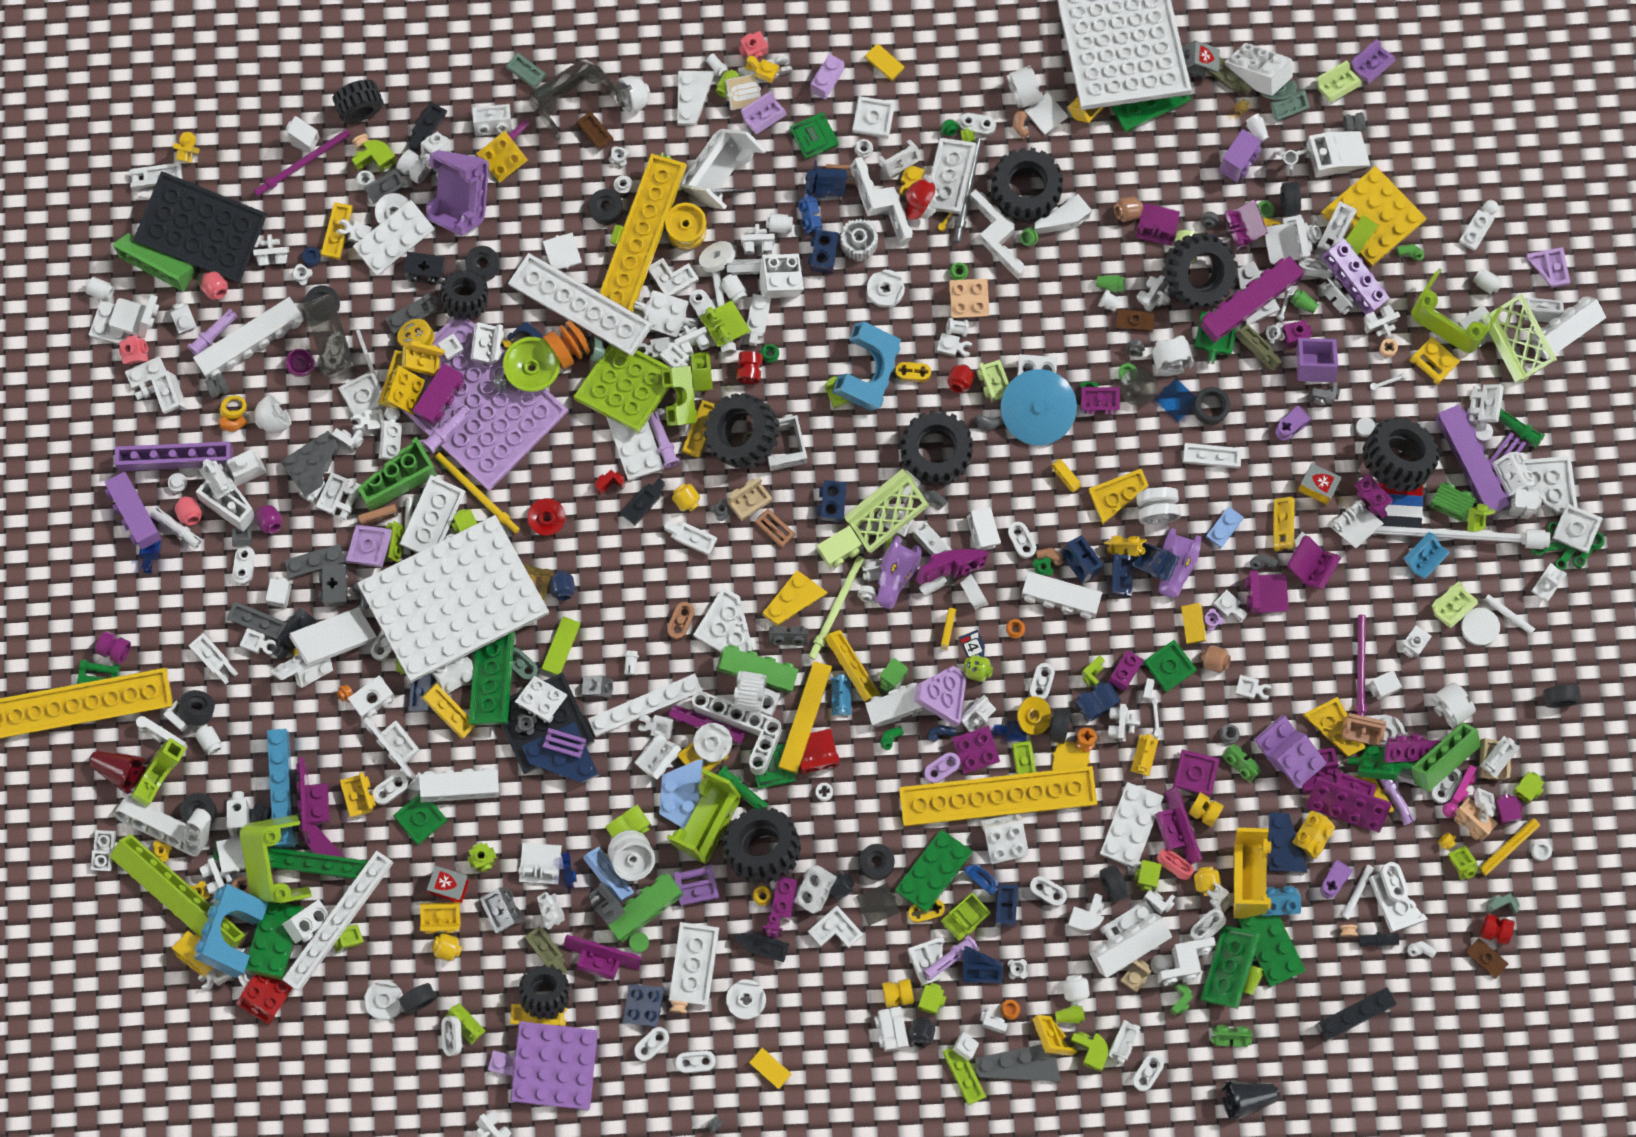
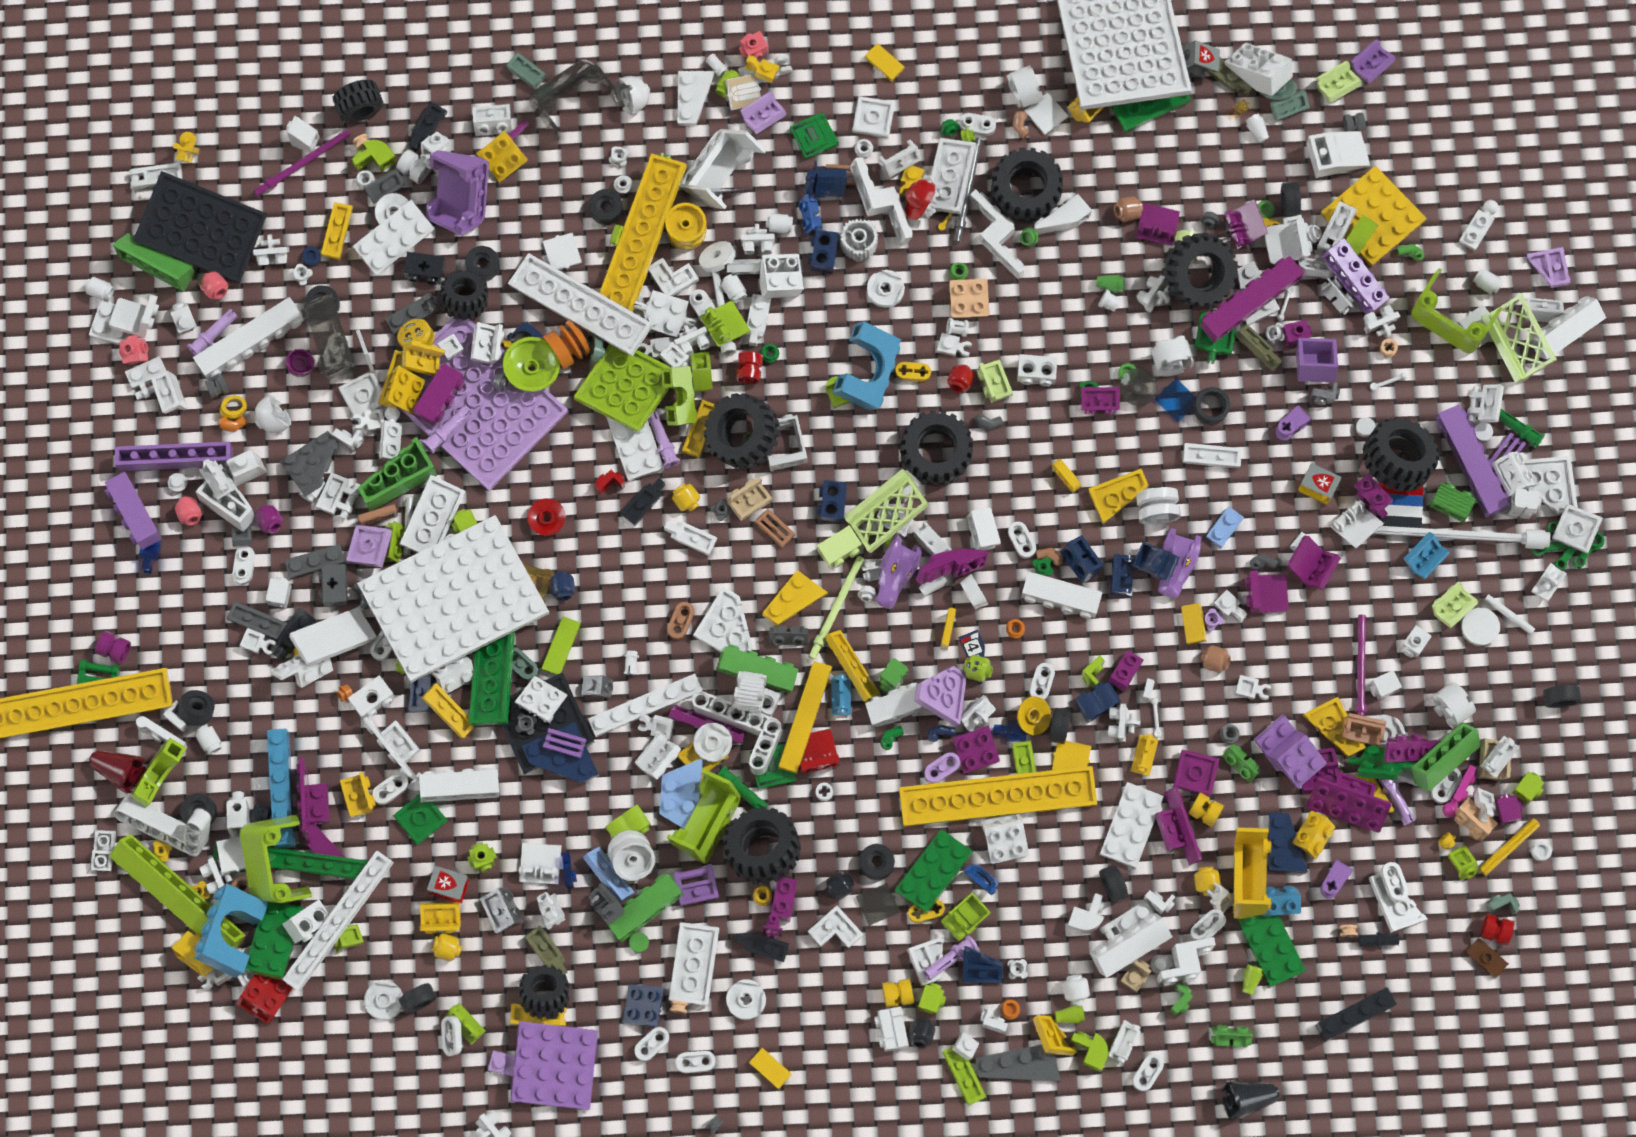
(179, 530): white pin -> none
(211, 656): white hinge -> none
(355, 231): white plate -> none
(503, 517): yellow bar -> none
(594, 131): reddish brown plate -> none
(600, 959): magenta bracket -> none
(818, 892): white brick -> none
(827, 76): lavender brick -> none
(933, 496): dark grey arm -> none
(1006, 905): dark blue brick -> none
(1038, 407): dark azure dish -> none
(1048, 891): white plate -> none
(1081, 741): orange wheel -> none
(1133, 545): yellow hinge -> none
(1135, 320): reddish brown plate -> none
(1135, 348): flat silver plate -> none
(1147, 875): lime brick -> none
(1169, 666): green tile -> none
(1175, 864): coral plate -> none
(1230, 967): green plate -> none
(1240, 156): medium lavender piece -> none
(1284, 524): yellow plate -> none
(1291, 158): white plant -> none
(1303, 301): bright green cone -> none
(1357, 892): white bar -> none
(1421, 947): white arm -> none
(1438, 356): yellow plate -> none
(1477, 517): lime bracket -> none

